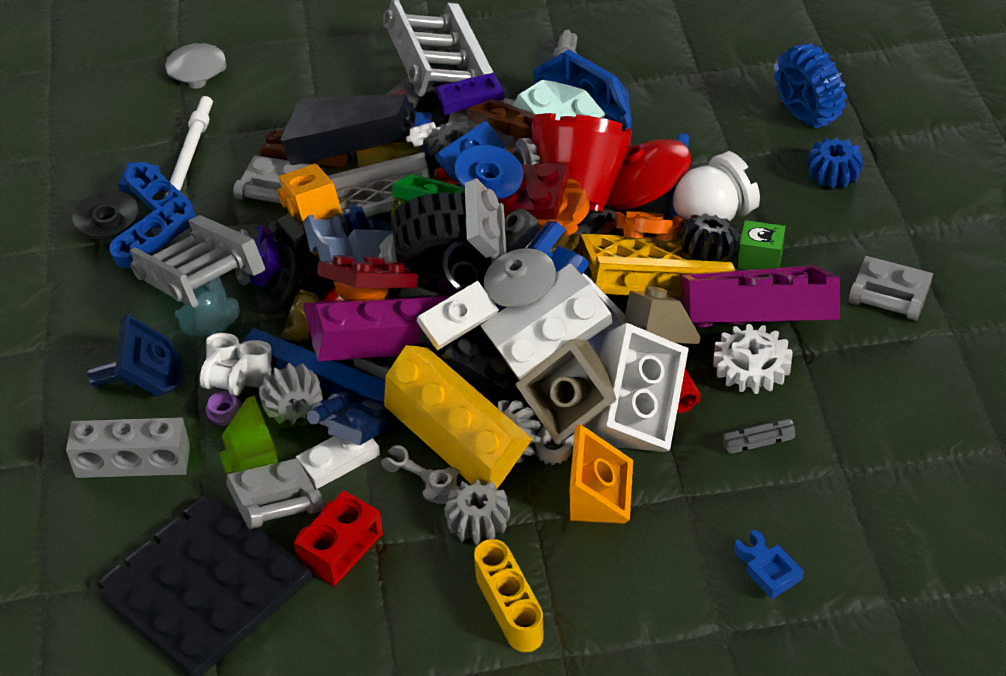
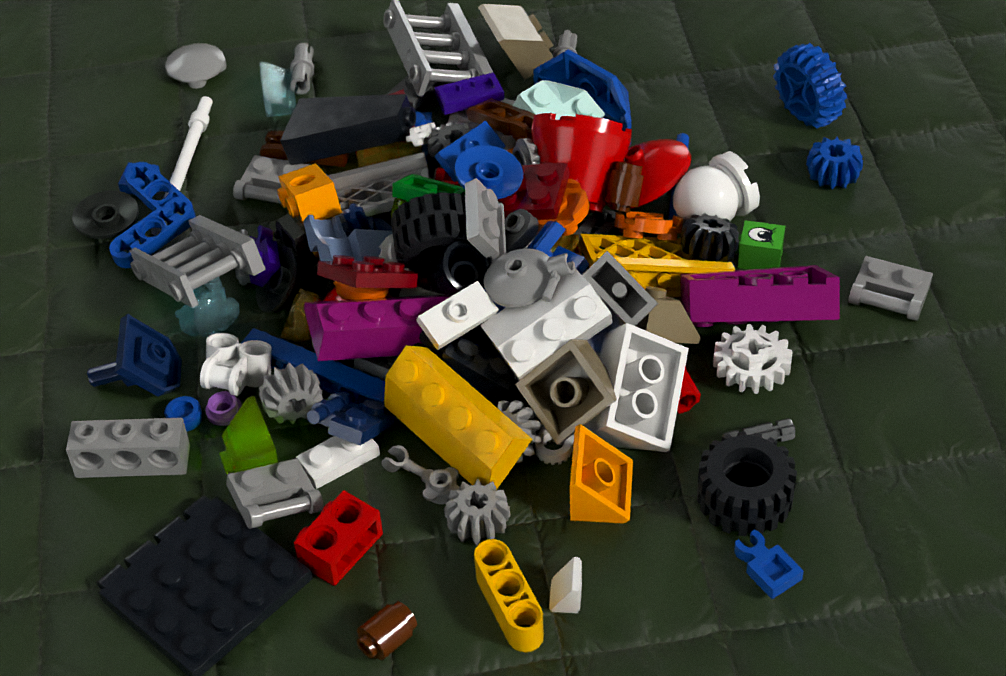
(185, 408): none -> blue tile
(276, 90): none -> clear light blue slope
(302, 68): none -> light grey pin
(386, 630): none -> reddish brown brick
(518, 36): none -> dark tan slope
(557, 268): none -> light grey hand
(566, 588): none -> white slope
(619, 289): none -> light grey slope
(624, 186): none -> reddish brown brick
(750, 460): none -> black tyre

